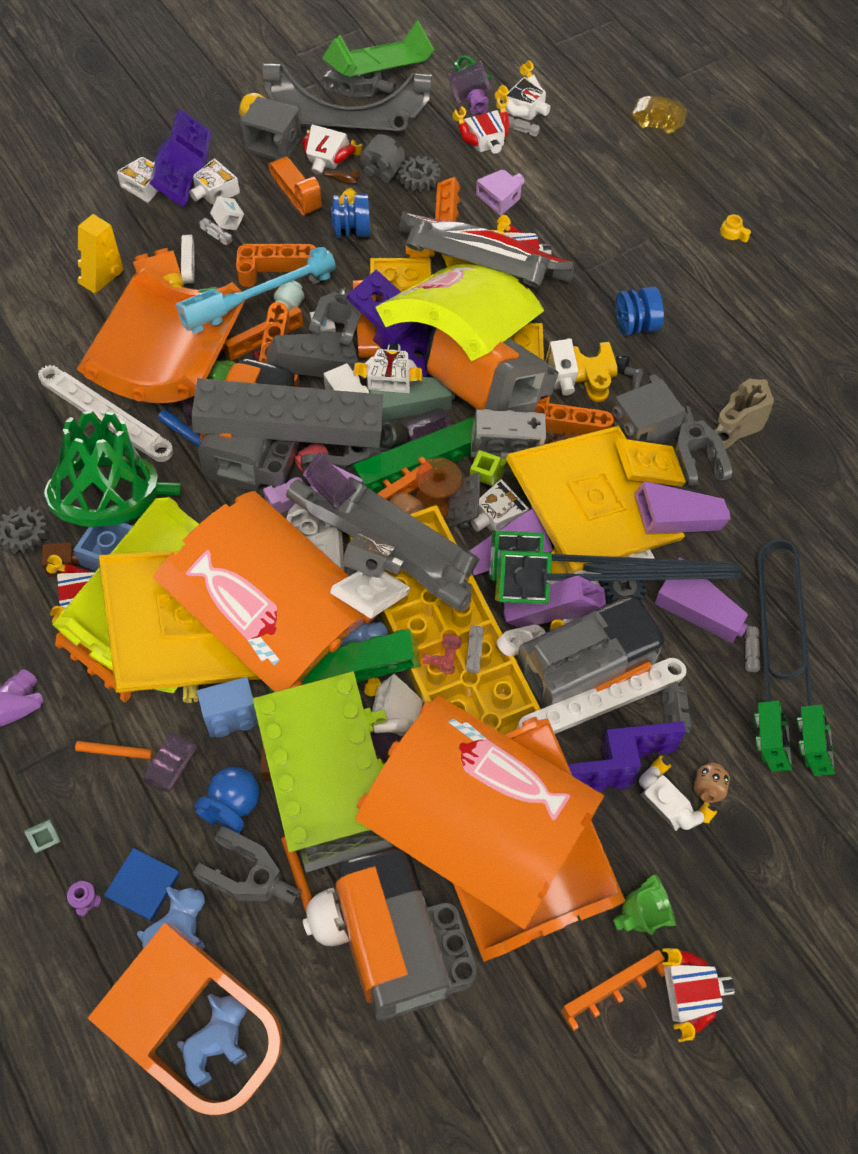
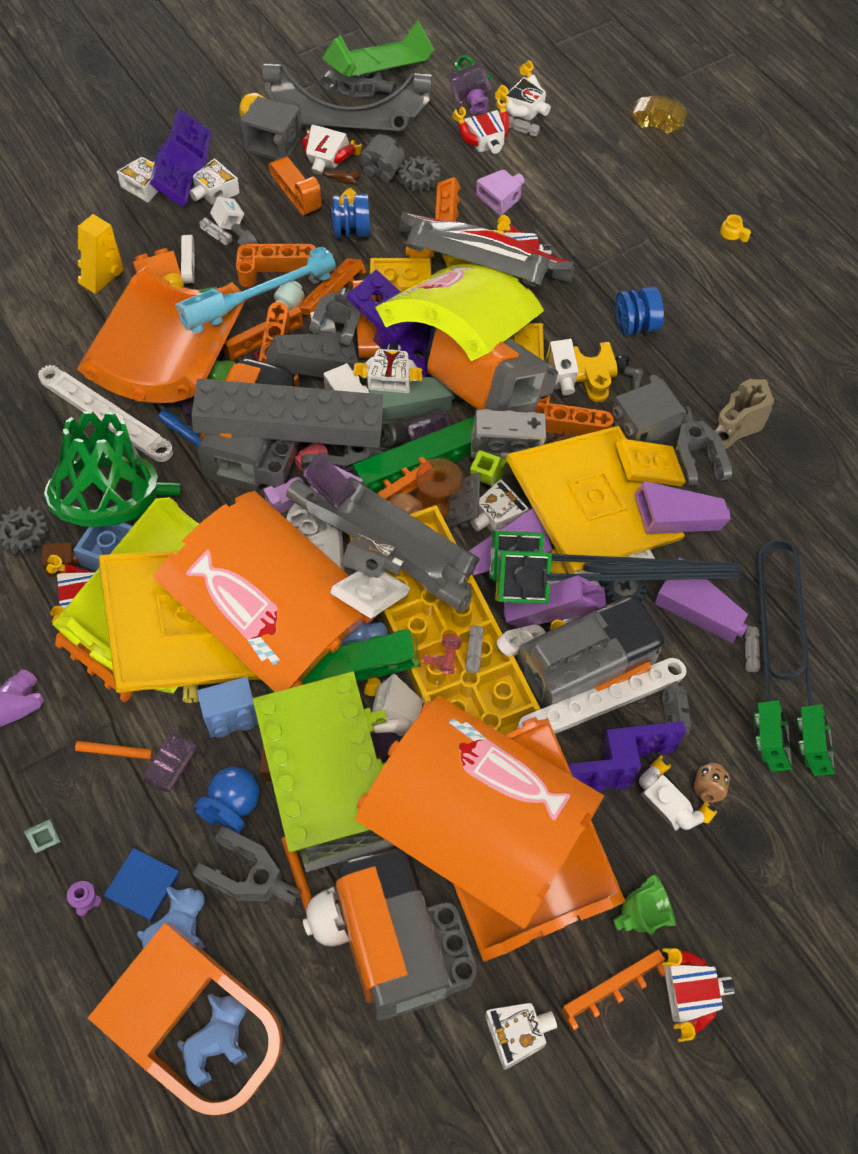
(246, 237): none -> dark grey bar
(339, 277): none -> orange hinge
(518, 1031): none -> white torso

